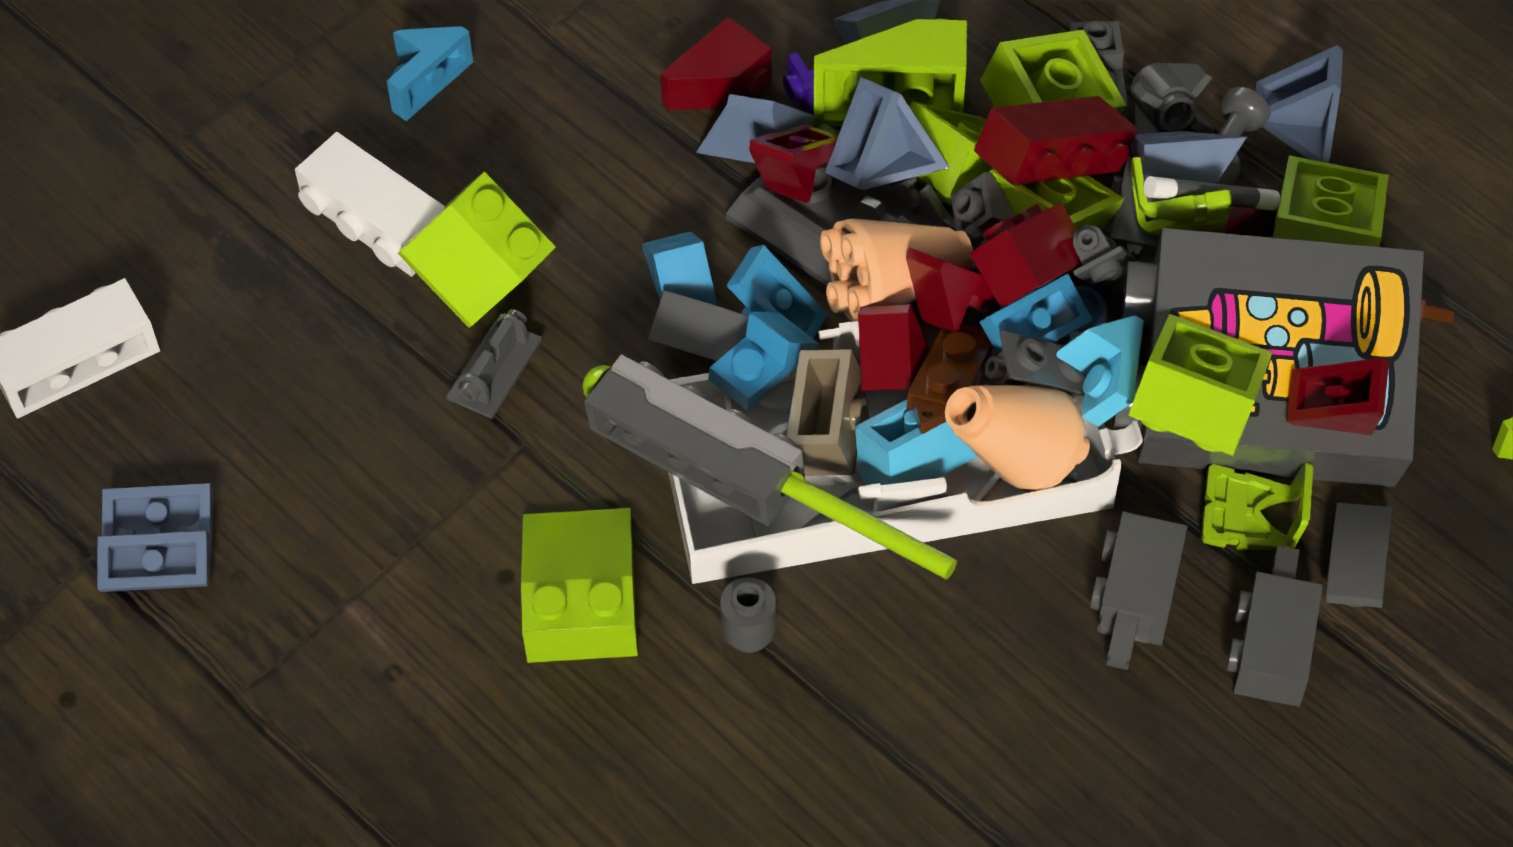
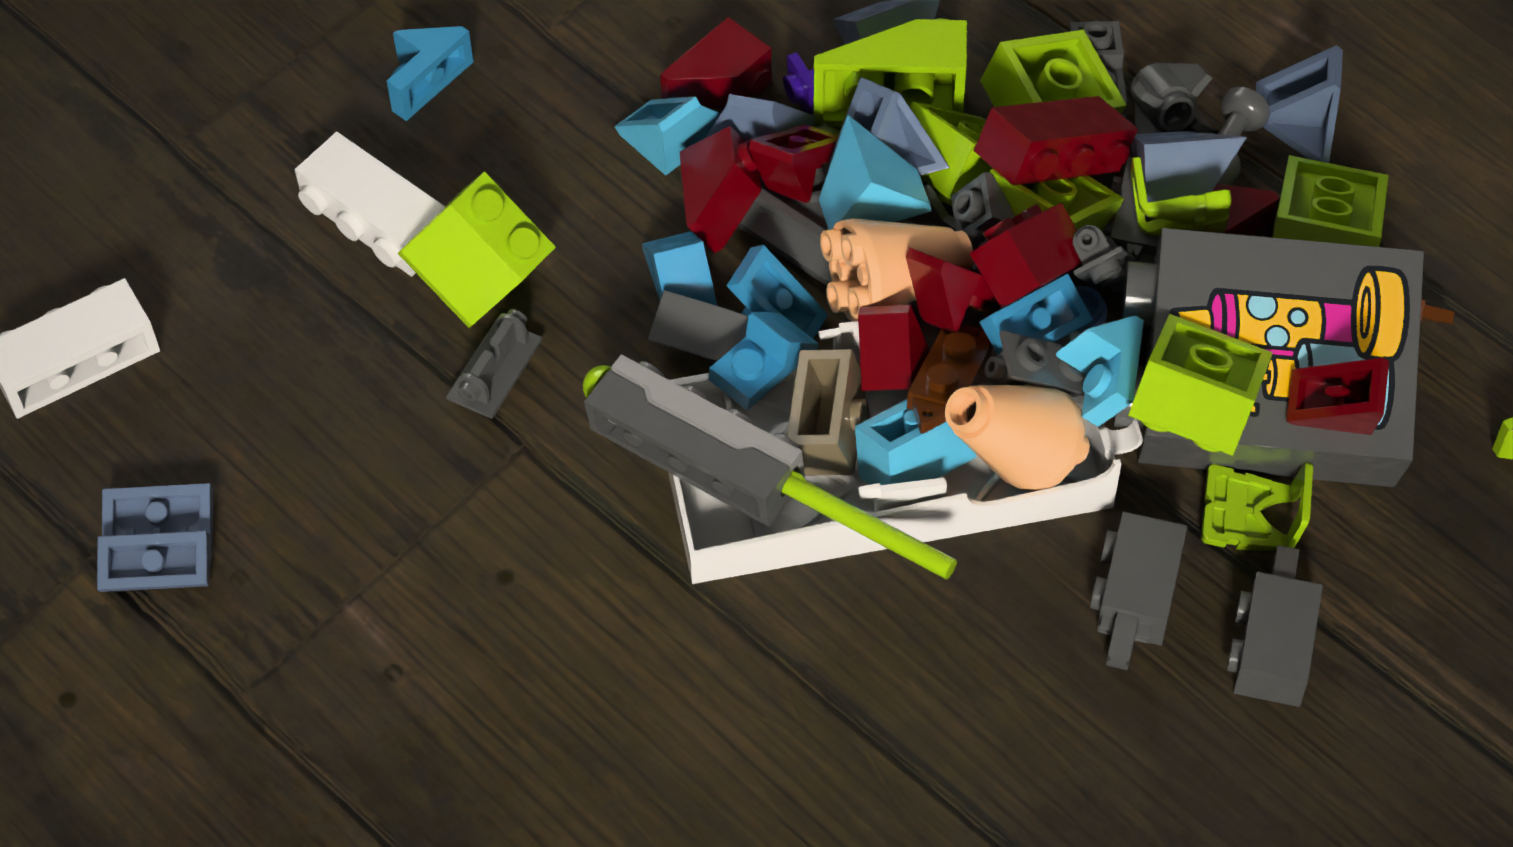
(578, 585): lime slope -> none
(665, 128): none -> medium azure slope
(718, 186): none -> dark red slope
(748, 614): dark grey brick -> none
(870, 181): none -> medium azure slope
(1240, 196): bar -> none
(1359, 555): dark grey slope -> none

